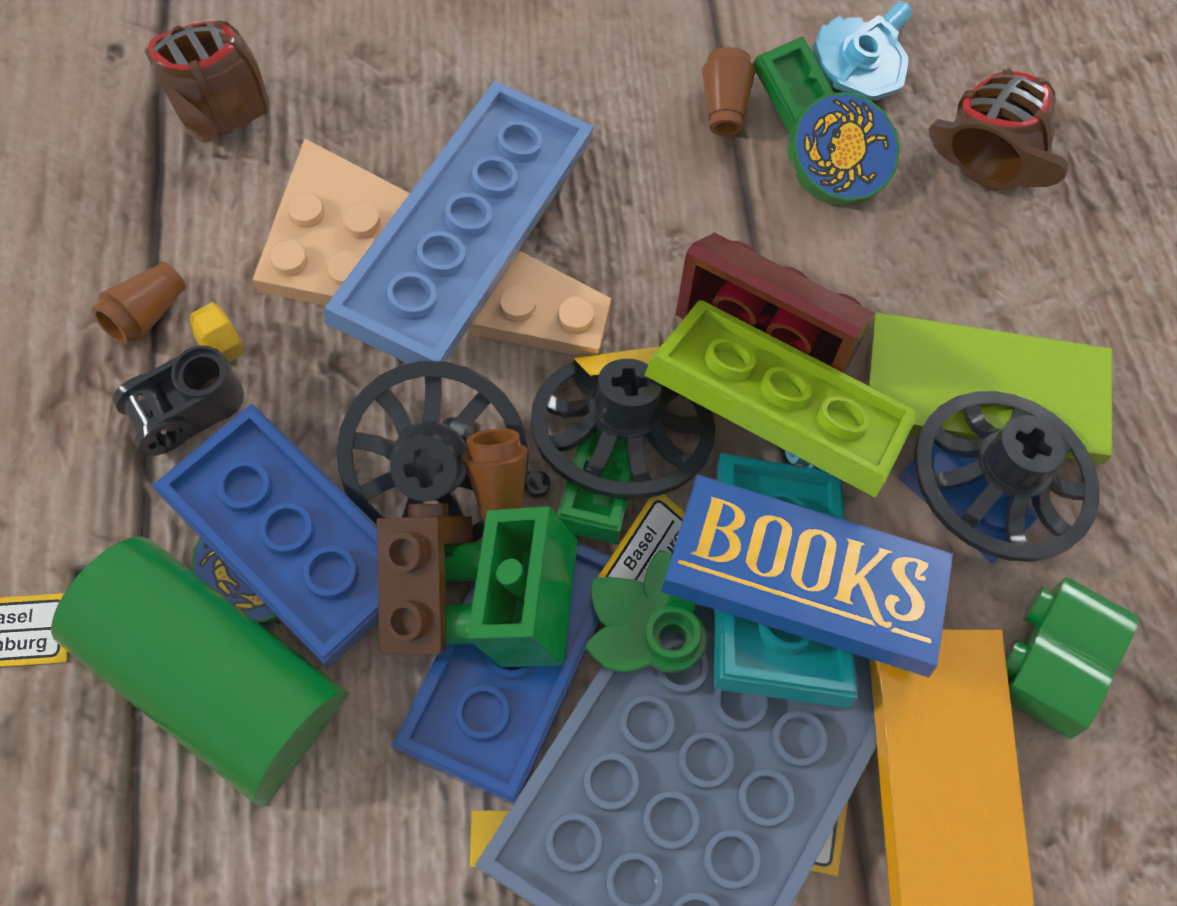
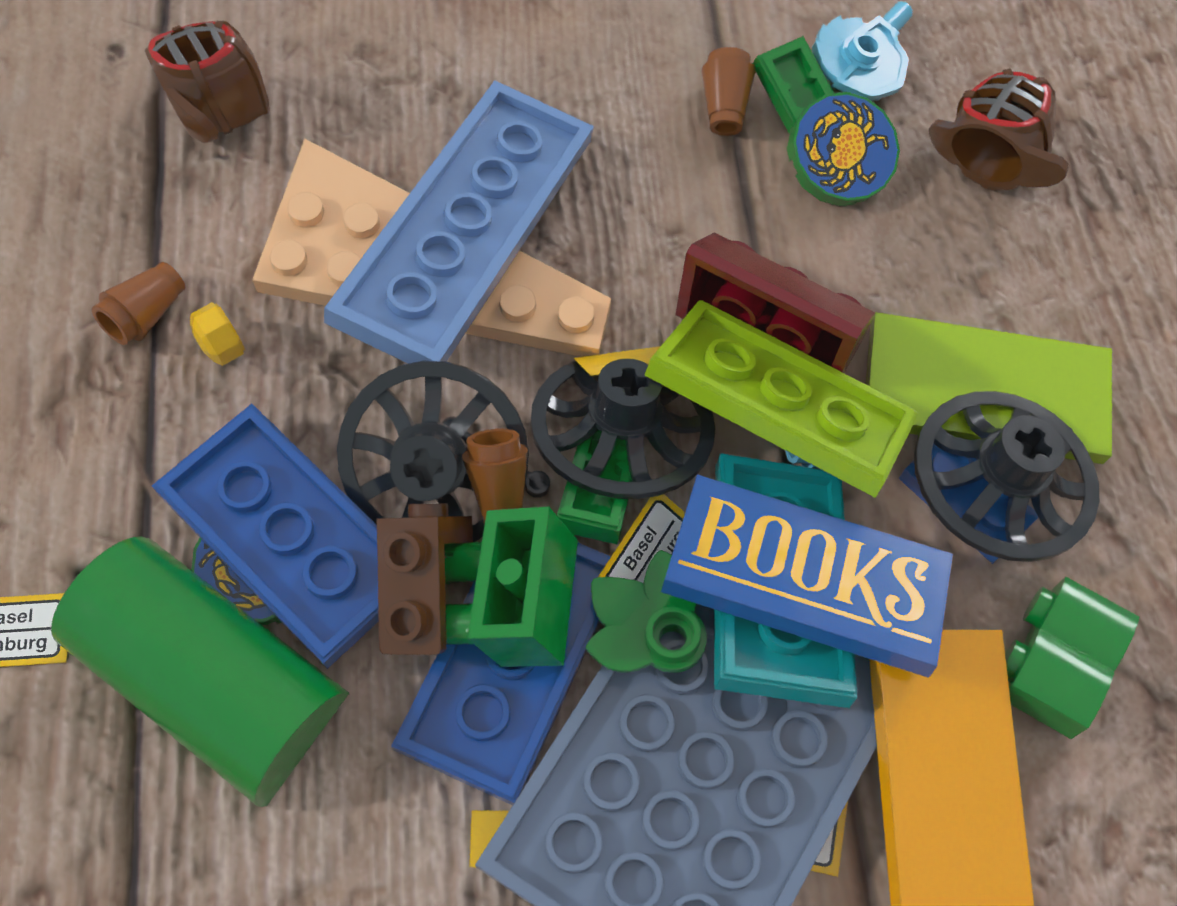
(176, 400): black piece -> none

